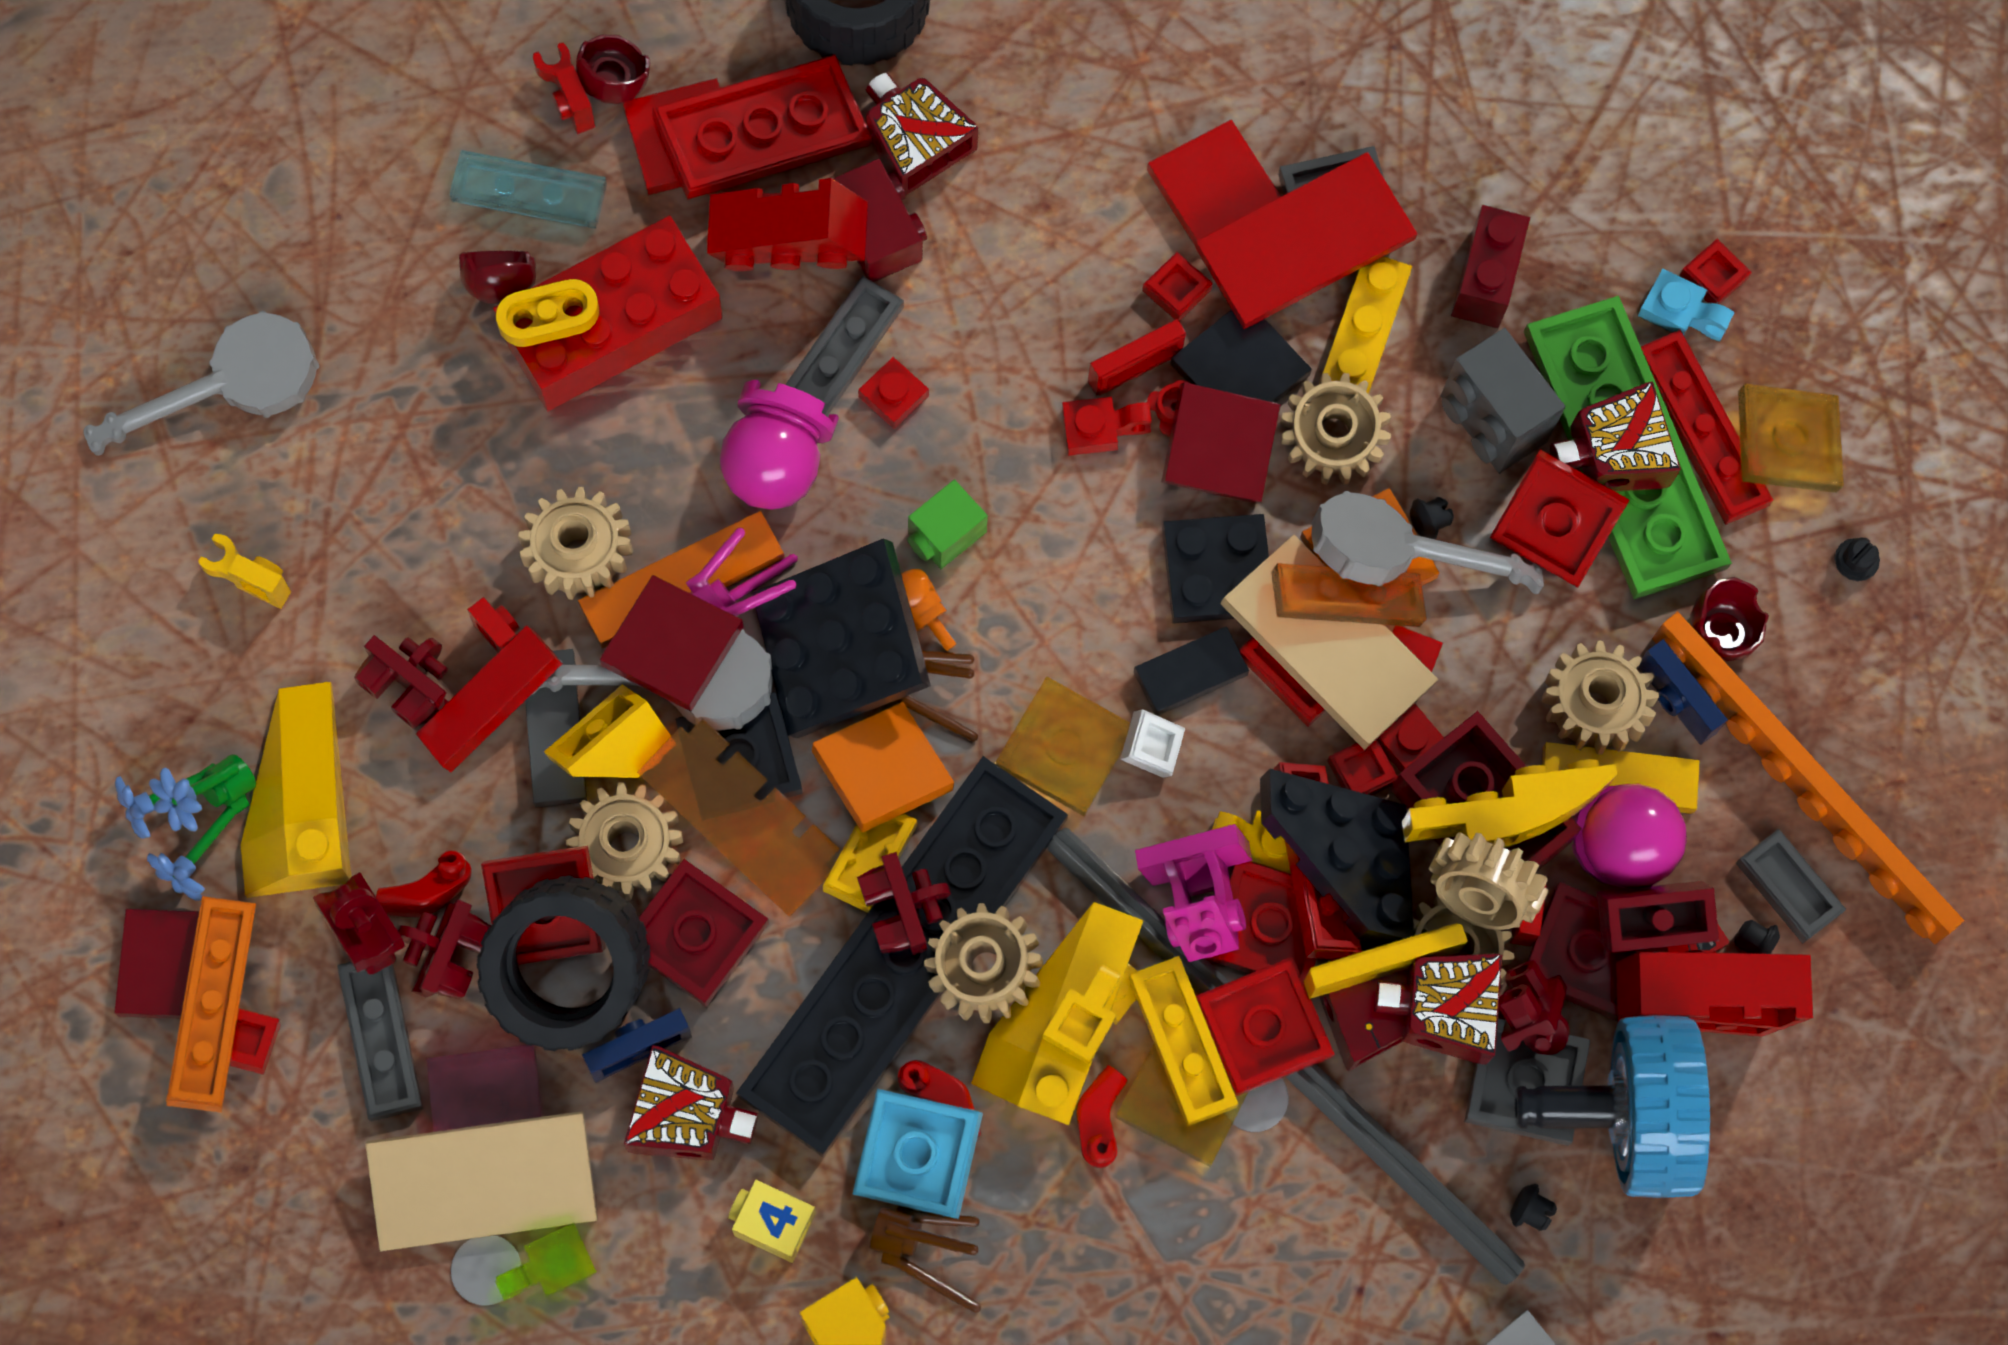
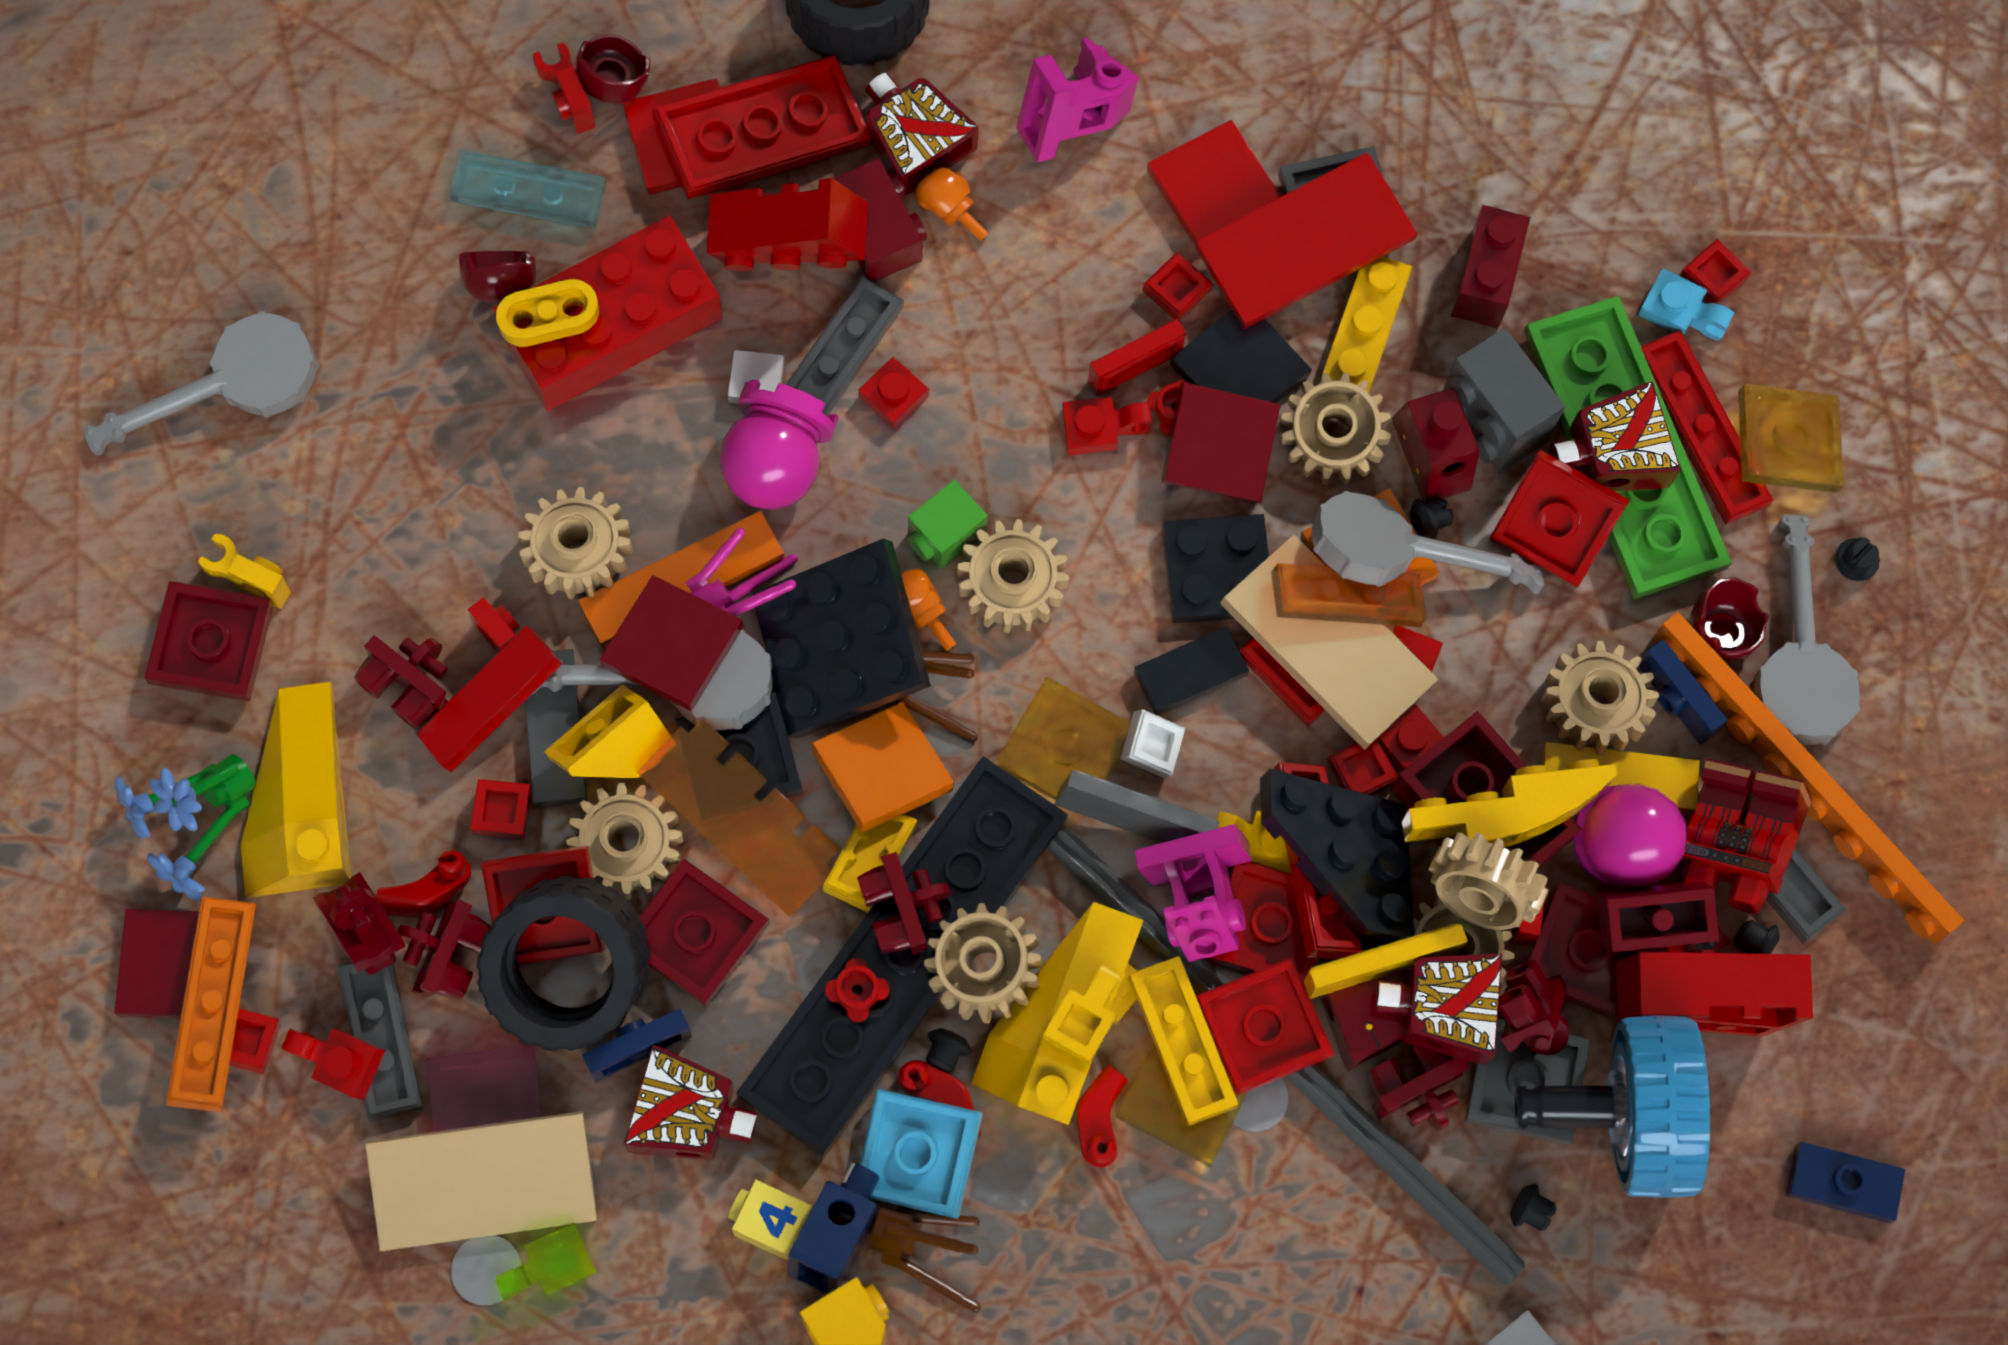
(209, 641): none -> dark red plate
(342, 1060): none -> red plate
(501, 809): none -> red plate
(754, 366): none -> white tile
(828, 1250): none -> dark blue torso
(857, 974): none -> red plate
(946, 1049): none -> black piece
(948, 198): none -> orange piece
(1017, 551): none -> tan gear
(1076, 107): none -> dark pink tile
(1129, 809): none -> dark grey tile
(1395, 1092): none -> dark red hips
(1433, 437): none -> dark red torso
(1744, 831): none -> hips
(1806, 681): none -> light grey piece
(1846, 1182): none -> dark blue plate

